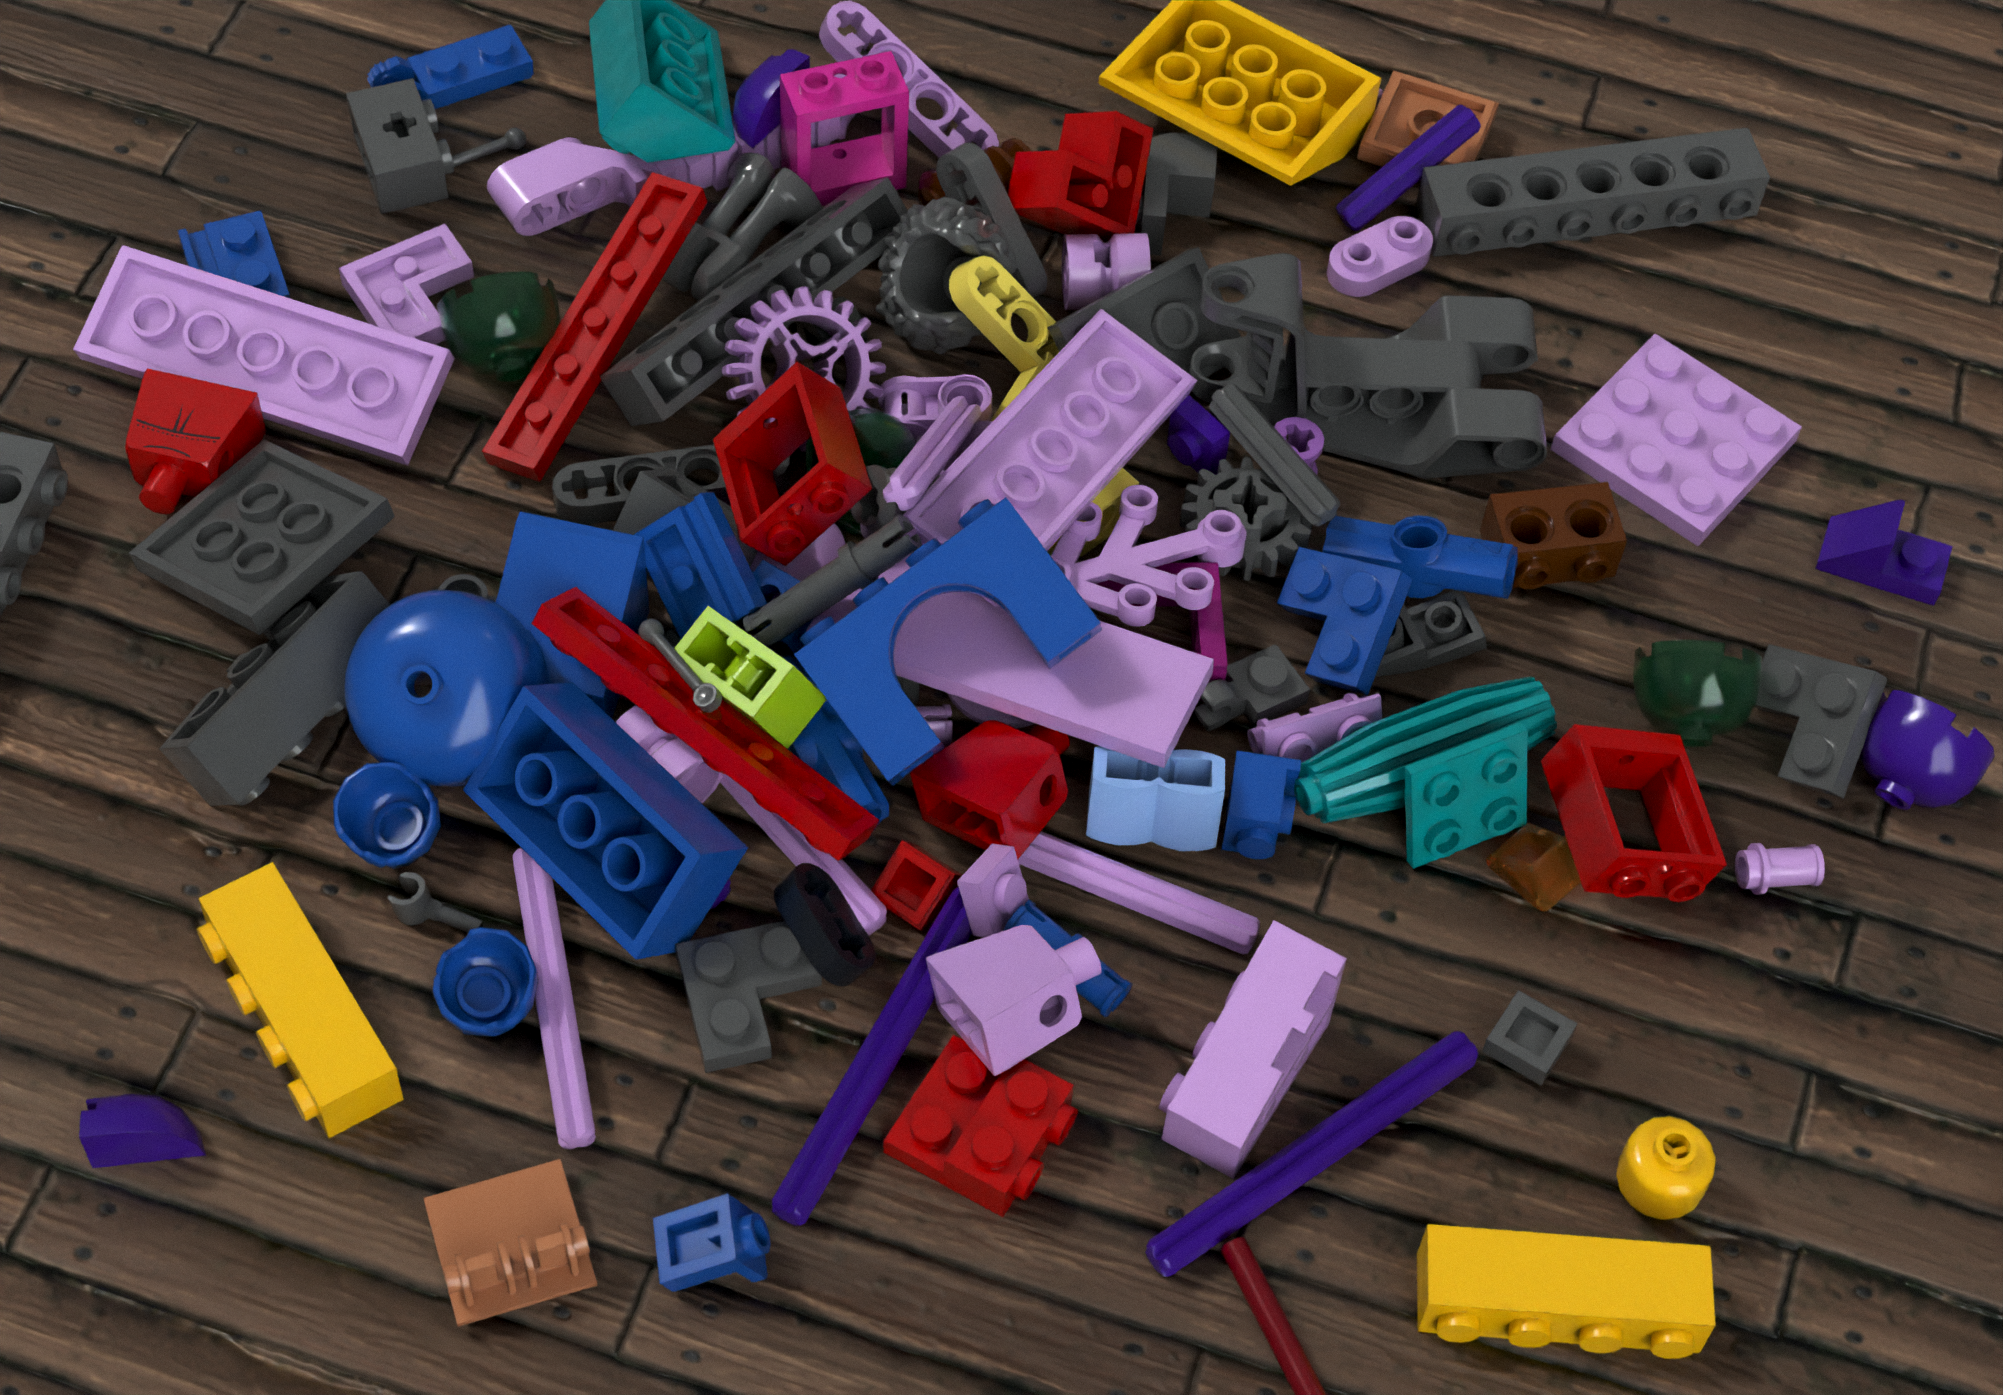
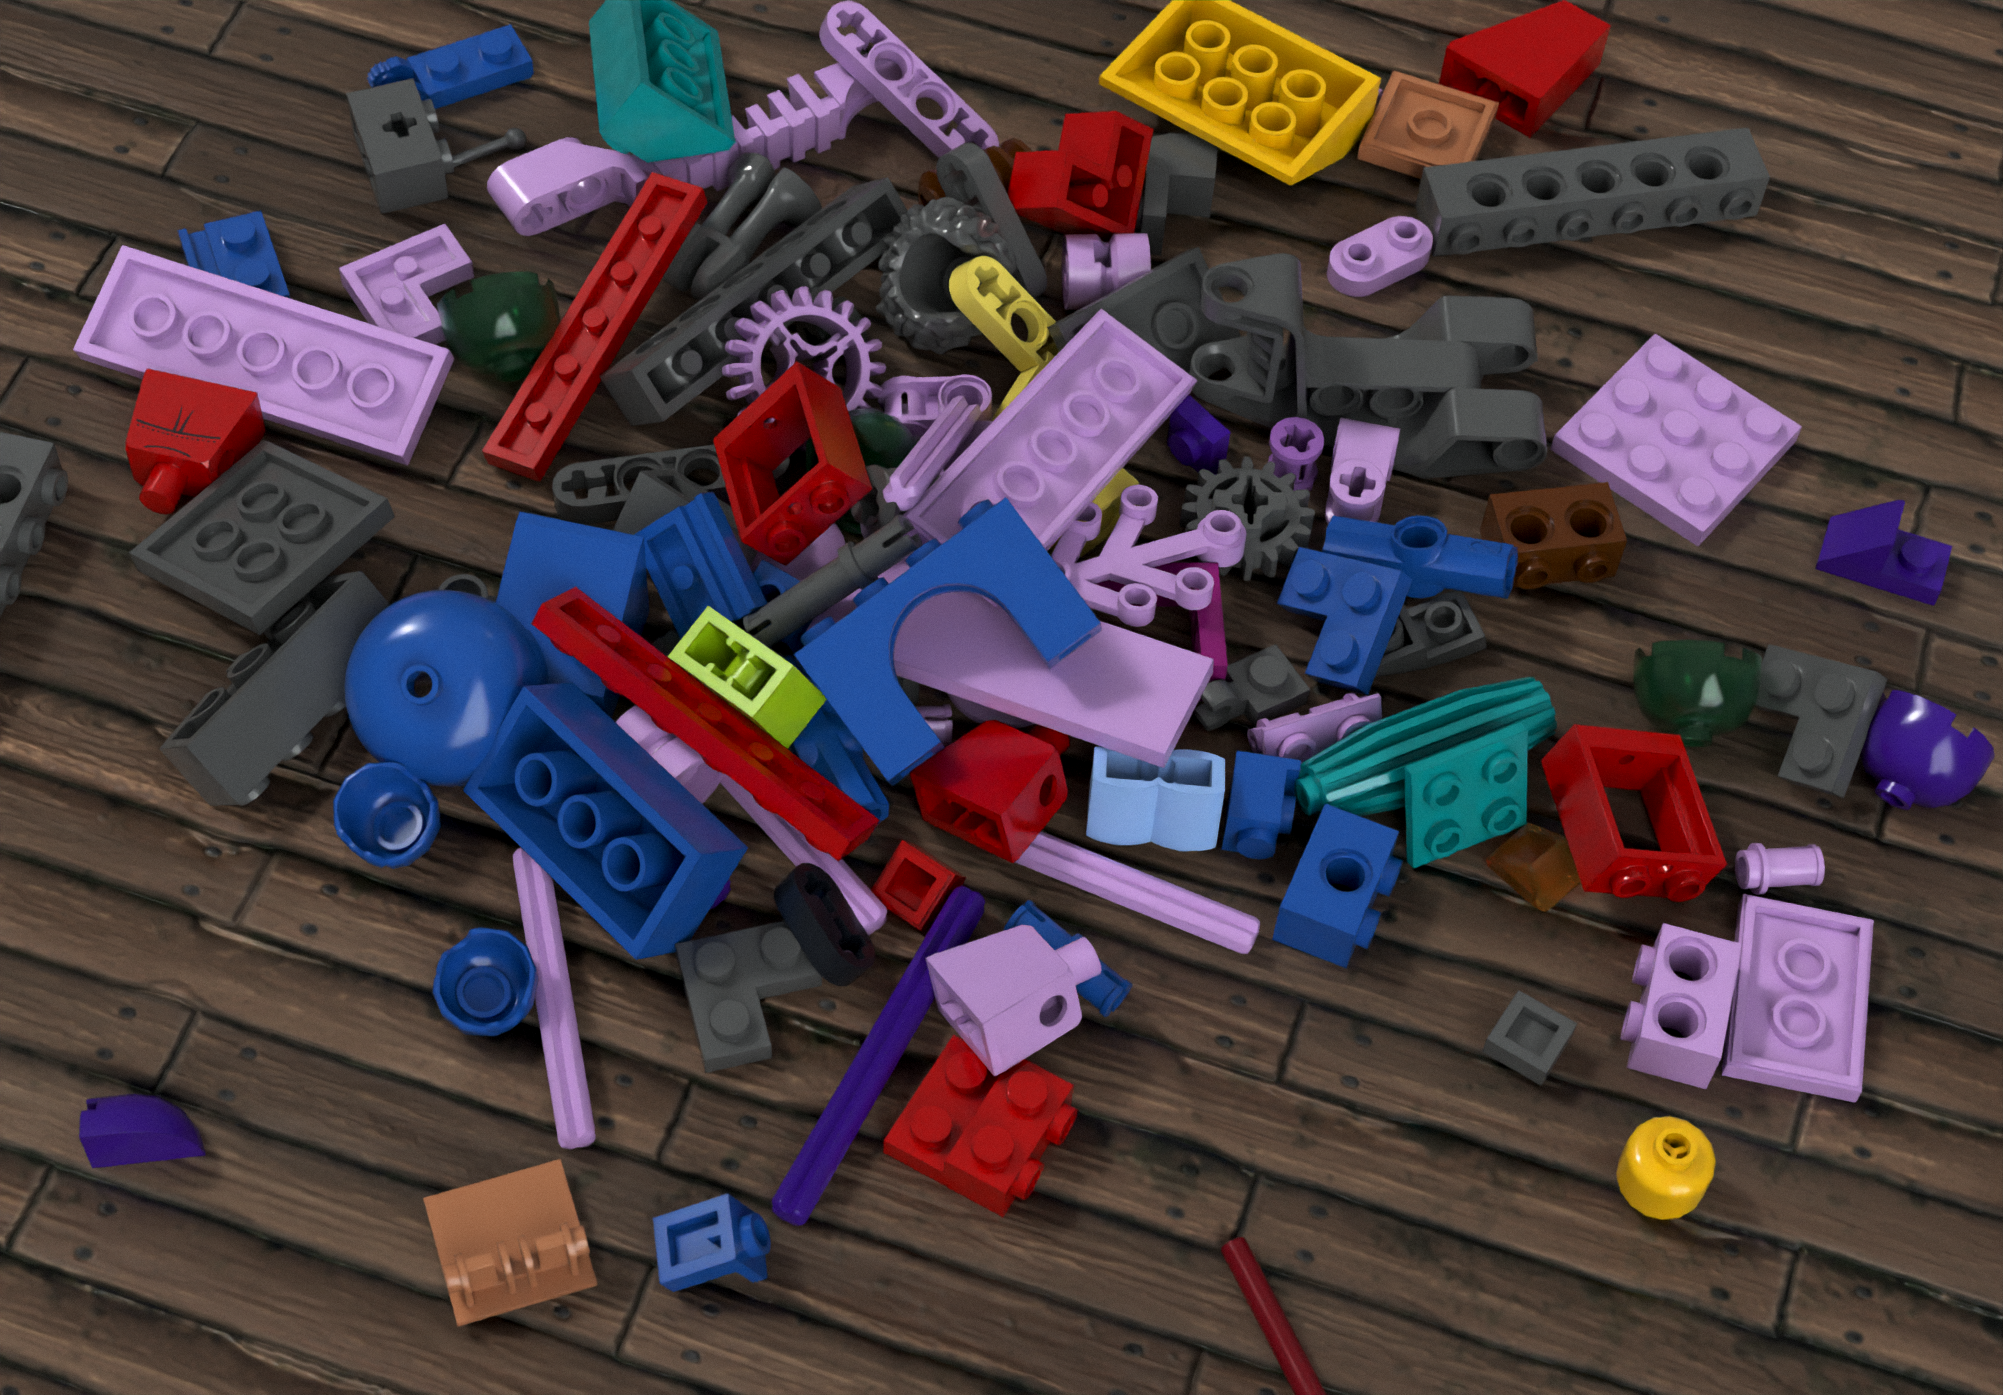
(300, 1000): yellow brick -> none
(423, 906): dark grey hand -> none
(705, 695): dark grey hinge -> none
(758, 98): dark purple brick -> none
(817, 96): dark pink window -> none
(992, 890): lavender plate -> none
(1253, 1050): lavender wedge -> none
(1274, 455): dark grey axle -> none
(1310, 1154): dark purple axle -> none
(1347, 853): none -> blue brick
(1360, 469): none -> lavender piece
(1407, 167): dark purple axle -> none
(1528, 62): none -> red slope
(1564, 1290): yellow brick -> none
(1692, 1008): none -> lavender brick
(1799, 998): none -> lavender tile

